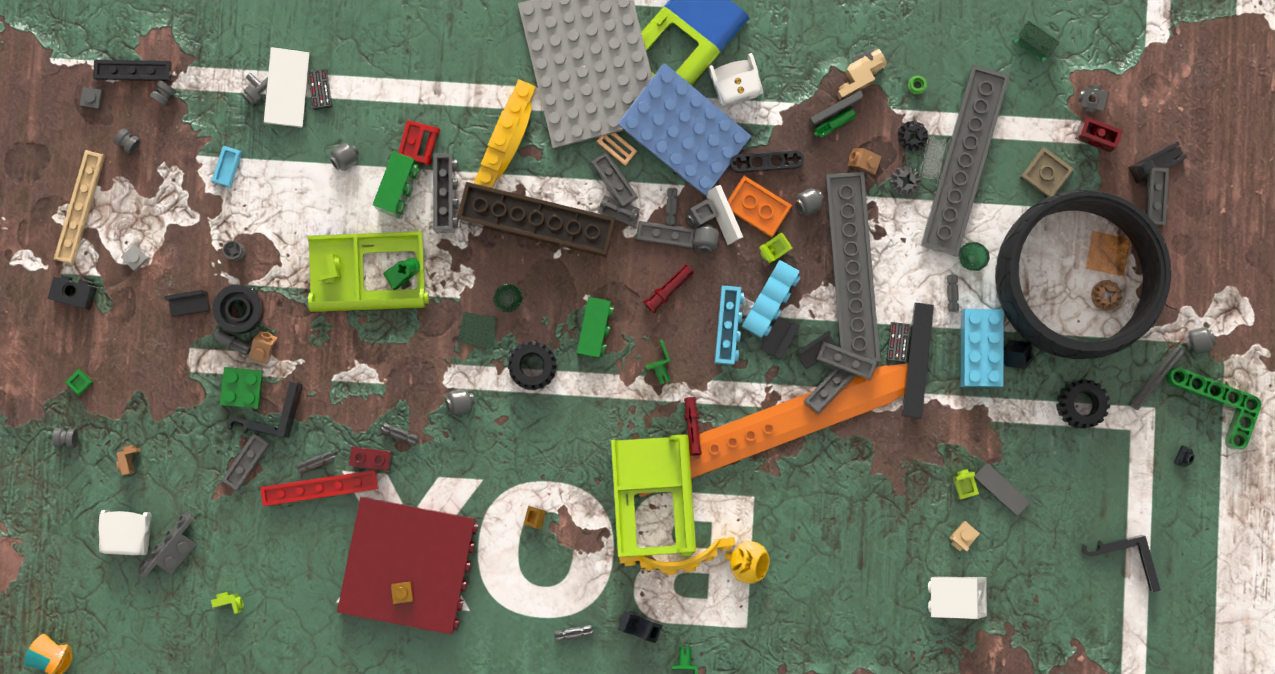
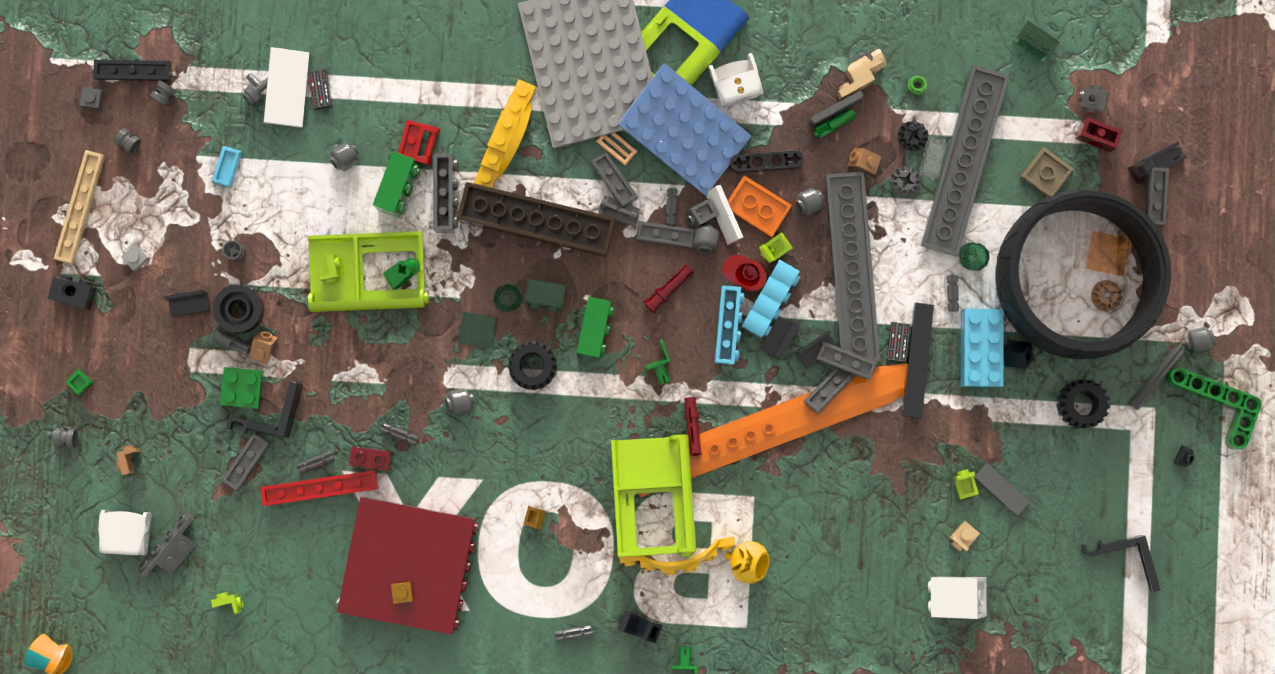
(545, 294): none -> clear green brick
(744, 272): none -> red piece

